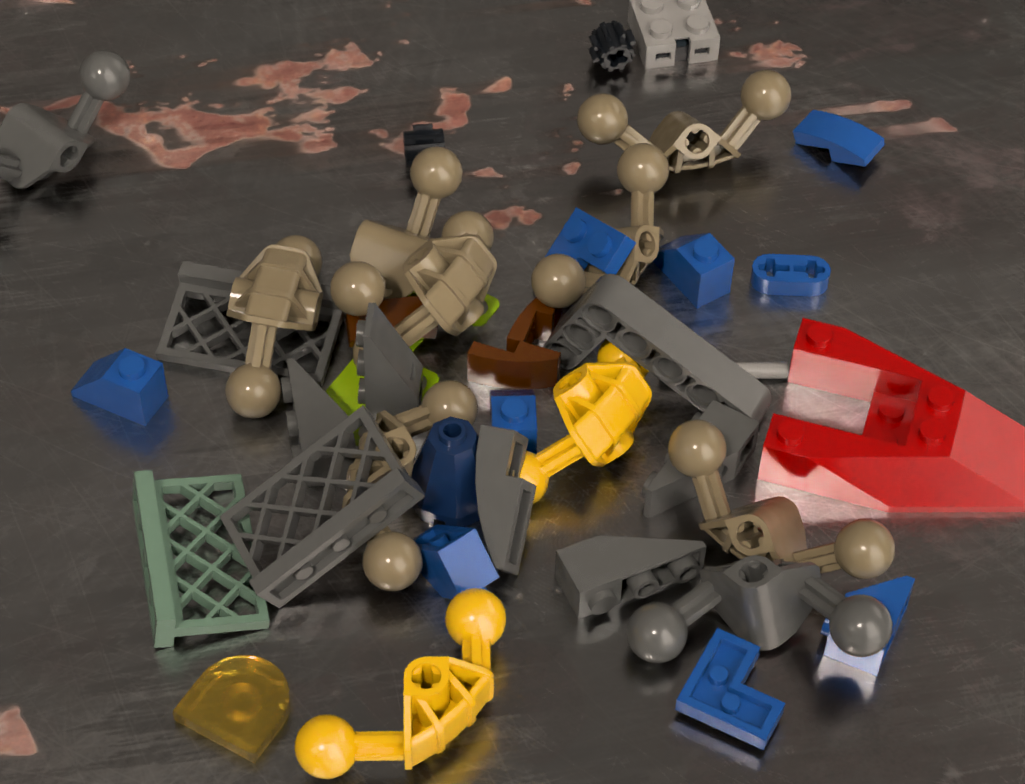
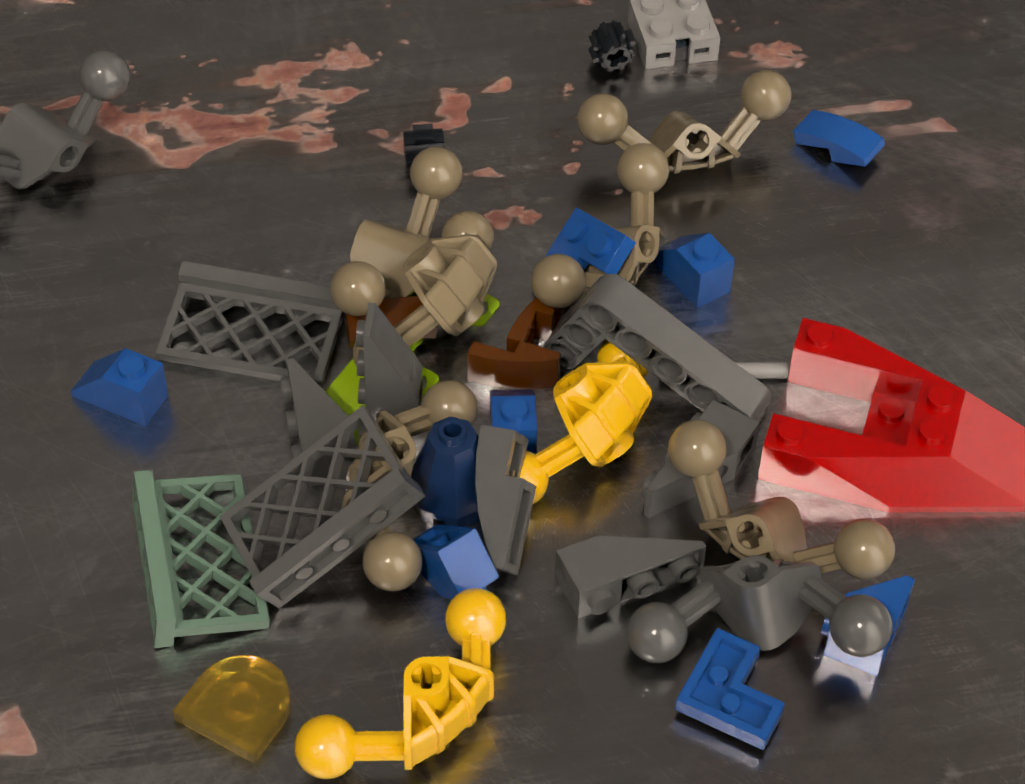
(272, 293): dark tan piece -> none
(790, 275): blue beam -> none

